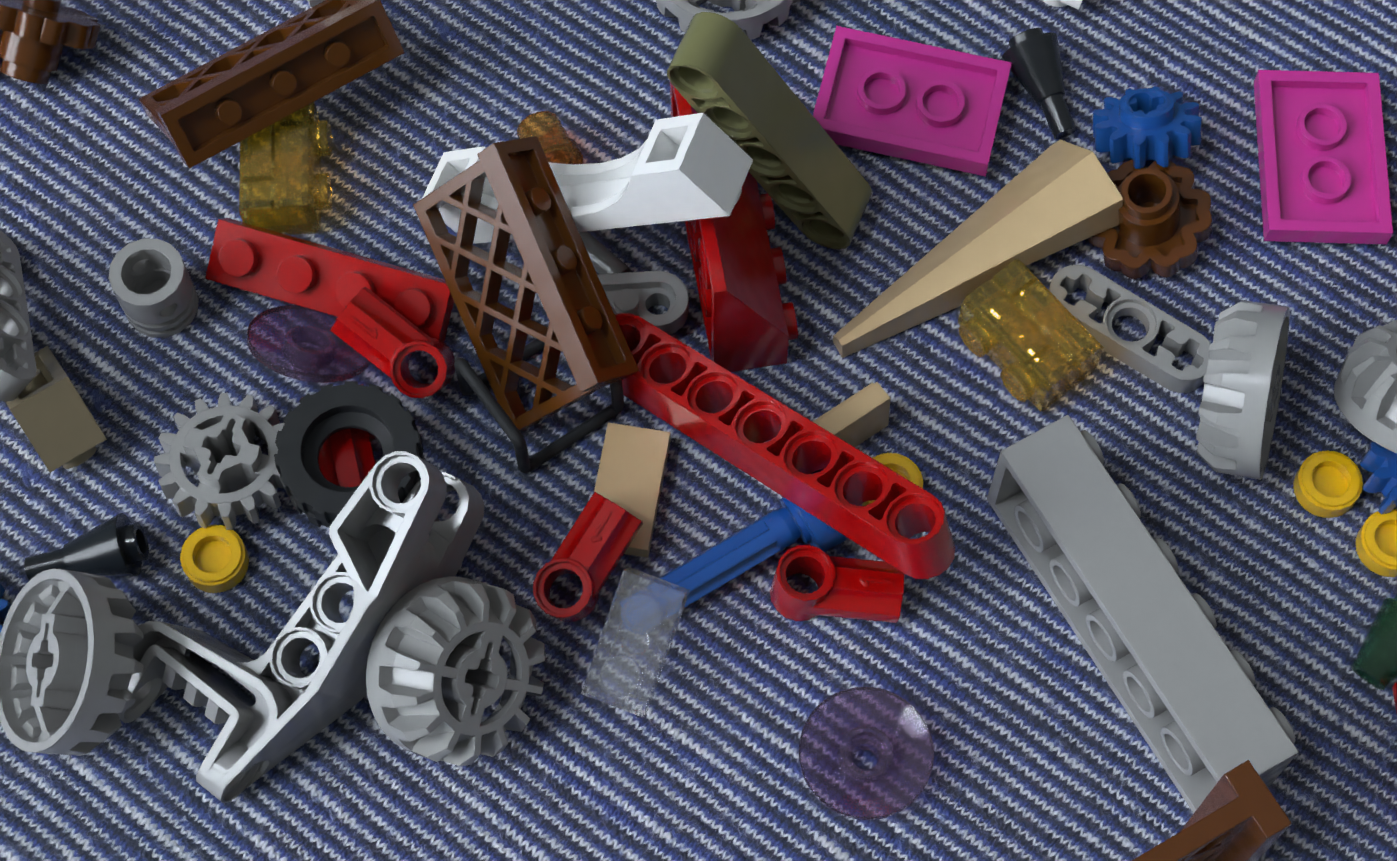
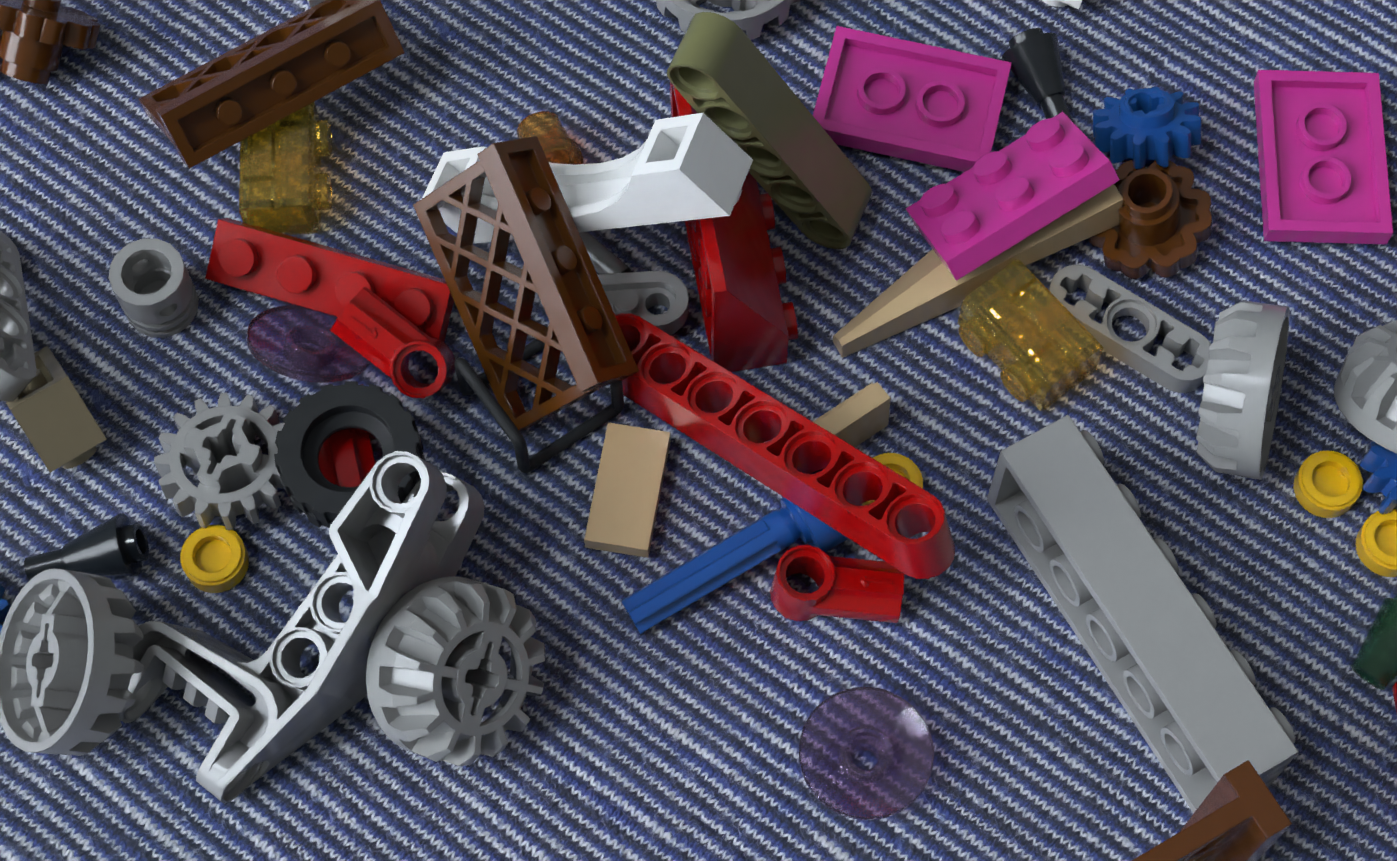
(589, 551): red piece -> none
(635, 641): clear plate -> none
(1011, 194): none -> dark pink plate

